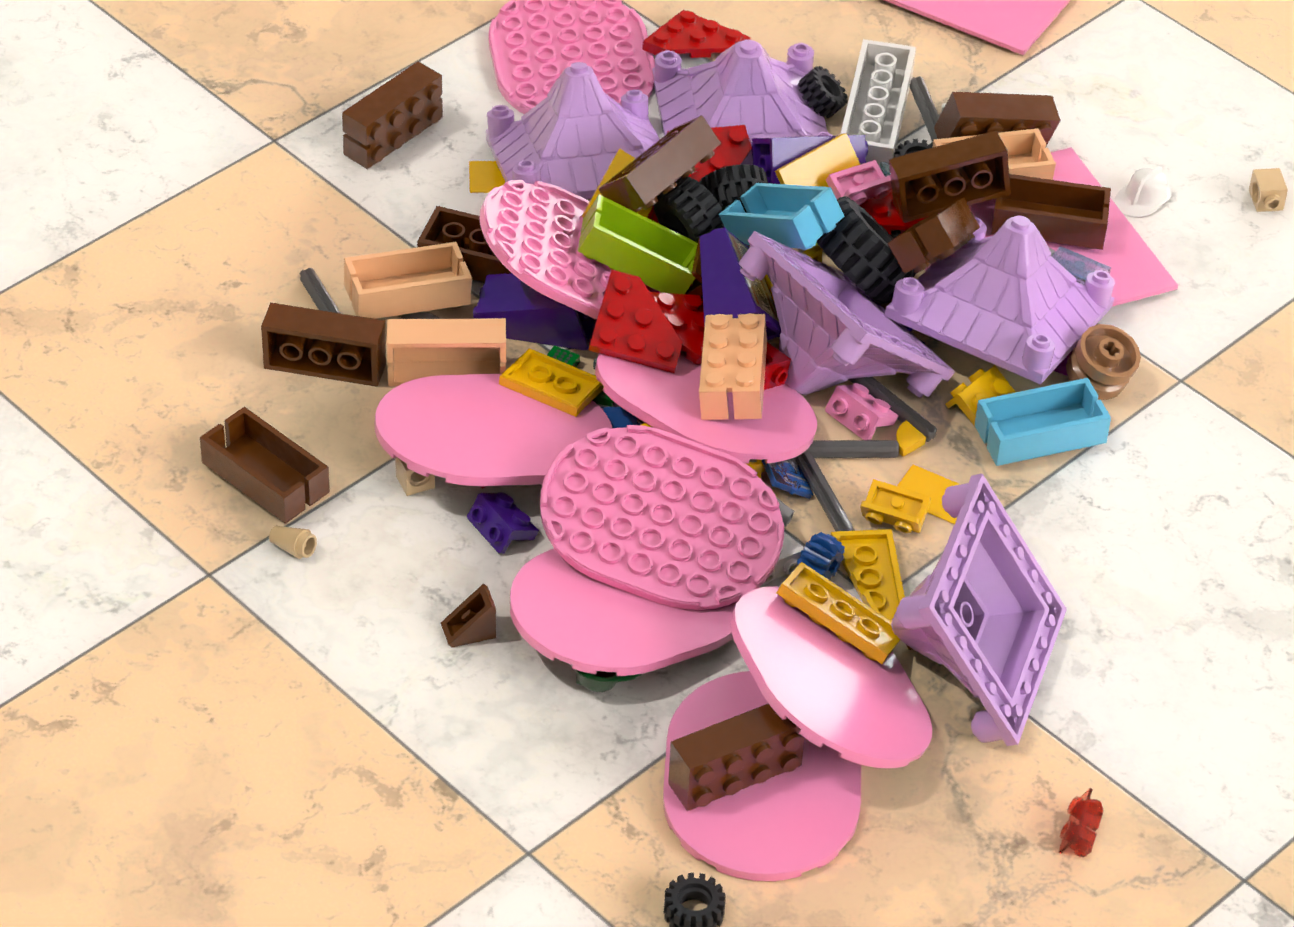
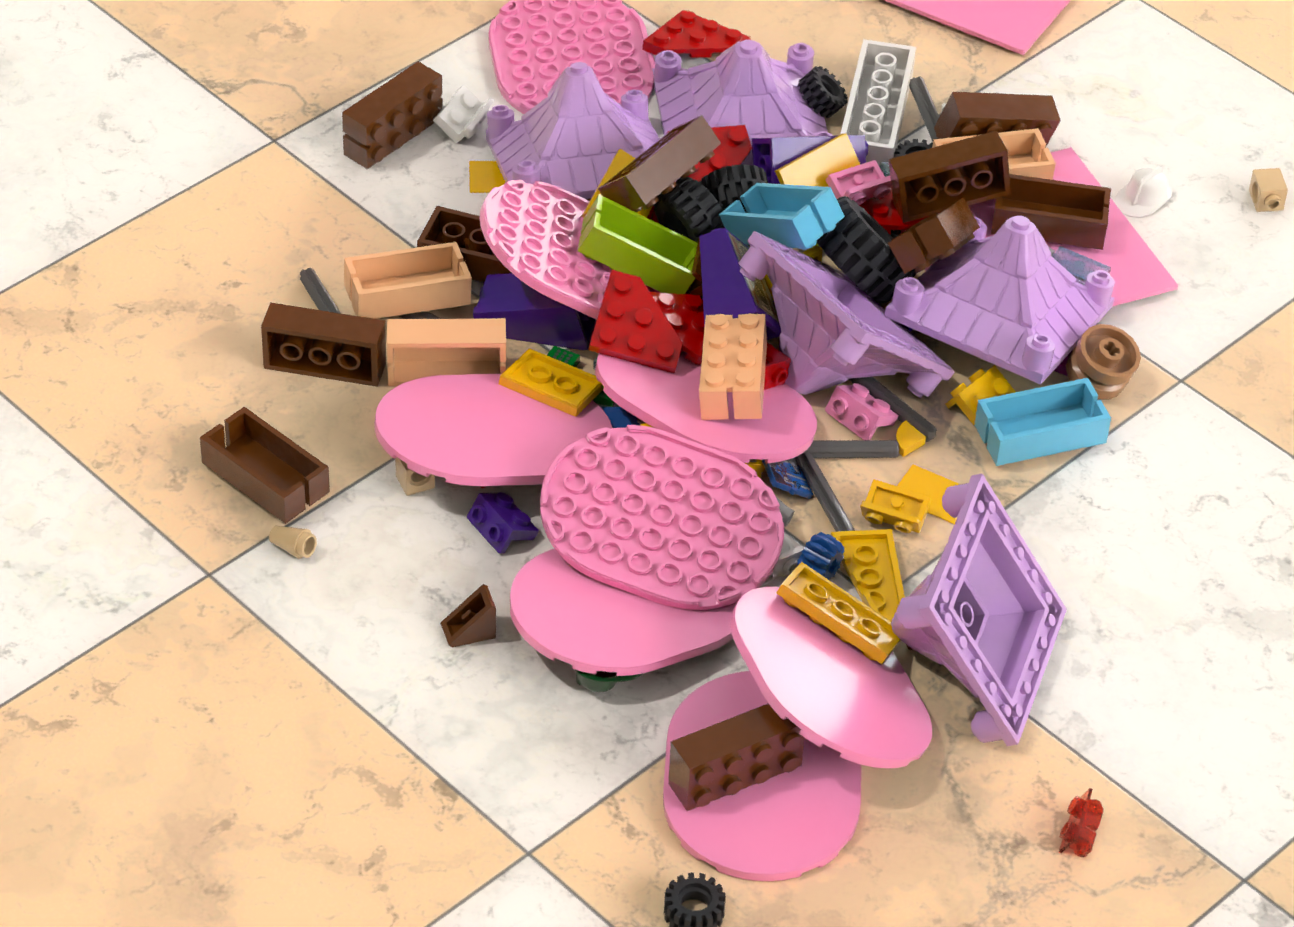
(462, 114): none -> white bracket

